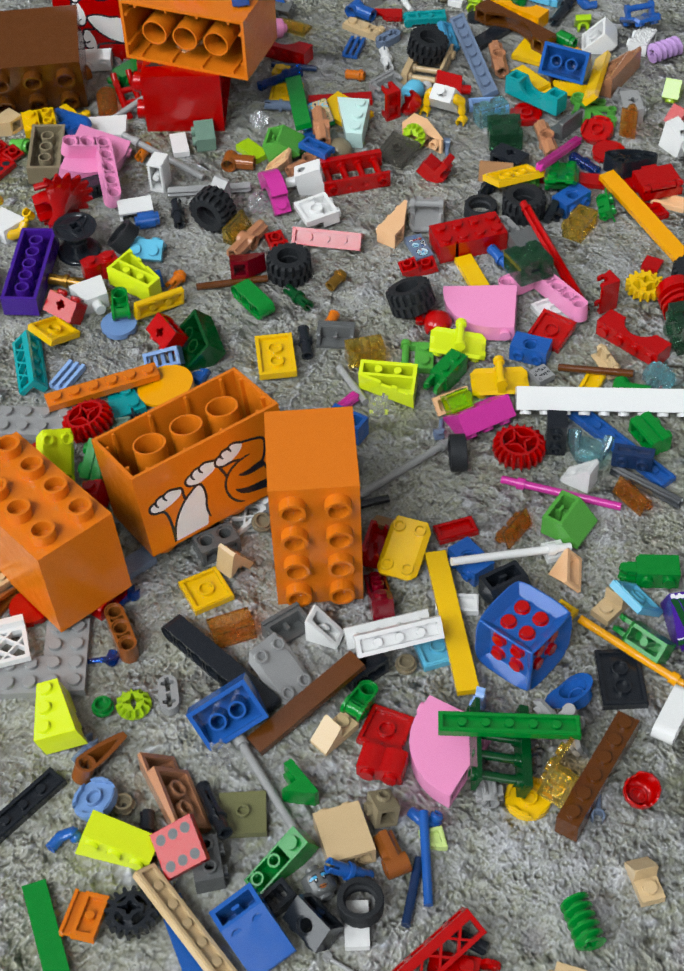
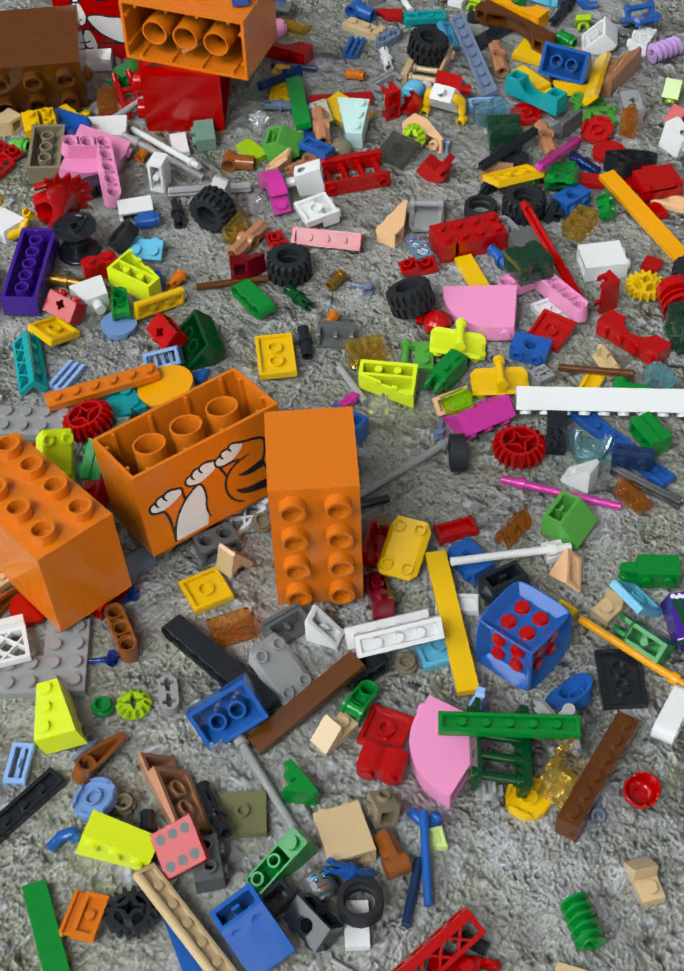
(27, 768): none -> light blue tile
(191, 162): none -> white bar
(367, 287): none -> sand blue hand
(508, 148): none -> black axle
(600, 257): none -> white brick

